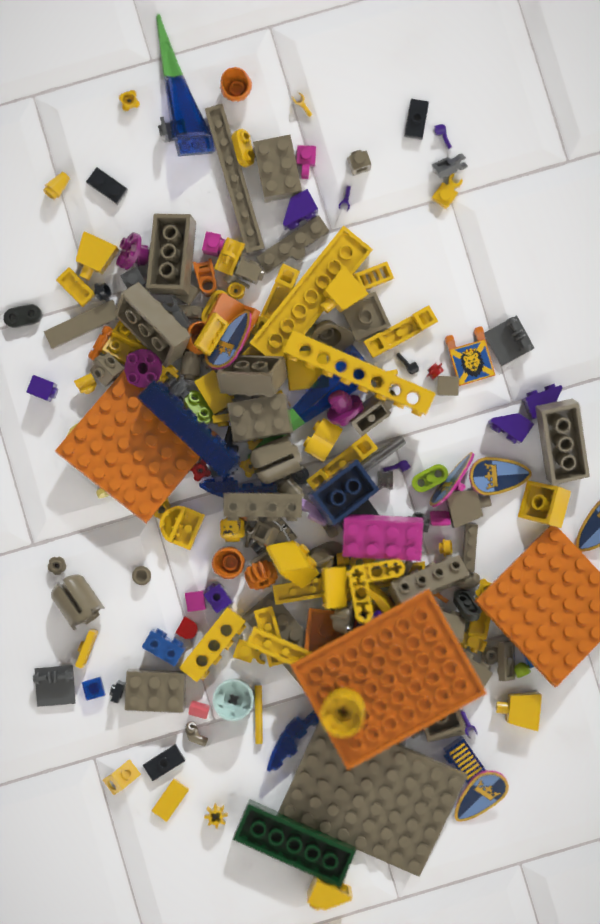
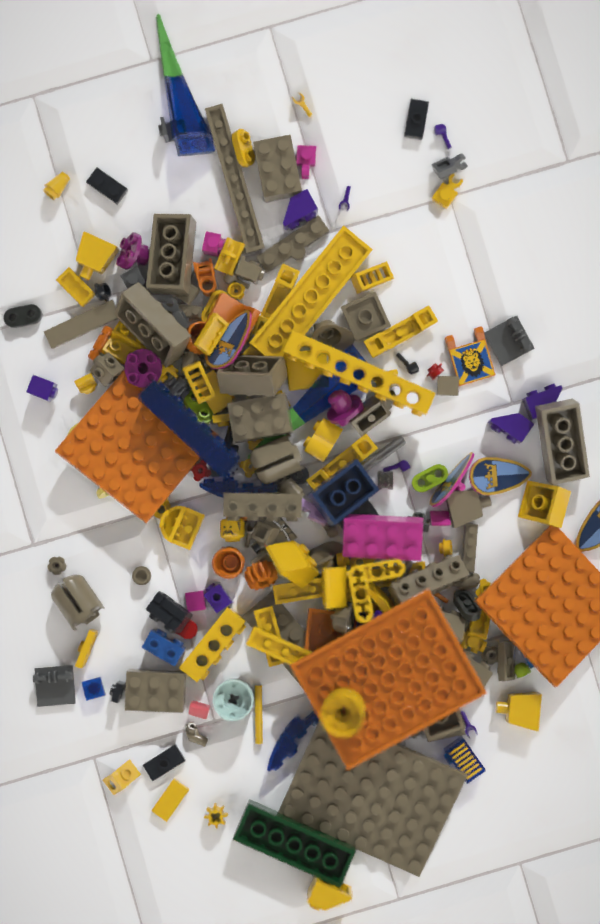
(123, 97): yellow plate -> none
(168, 612): none -> black brick
(190, 367): none -> yellow slope
(235, 84): orange hair -> none
(247, 653): yellow plate -> none
(342, 292): yellow torso -> none
(359, 162): dark tan brick -> none
(481, 794): shield -> none

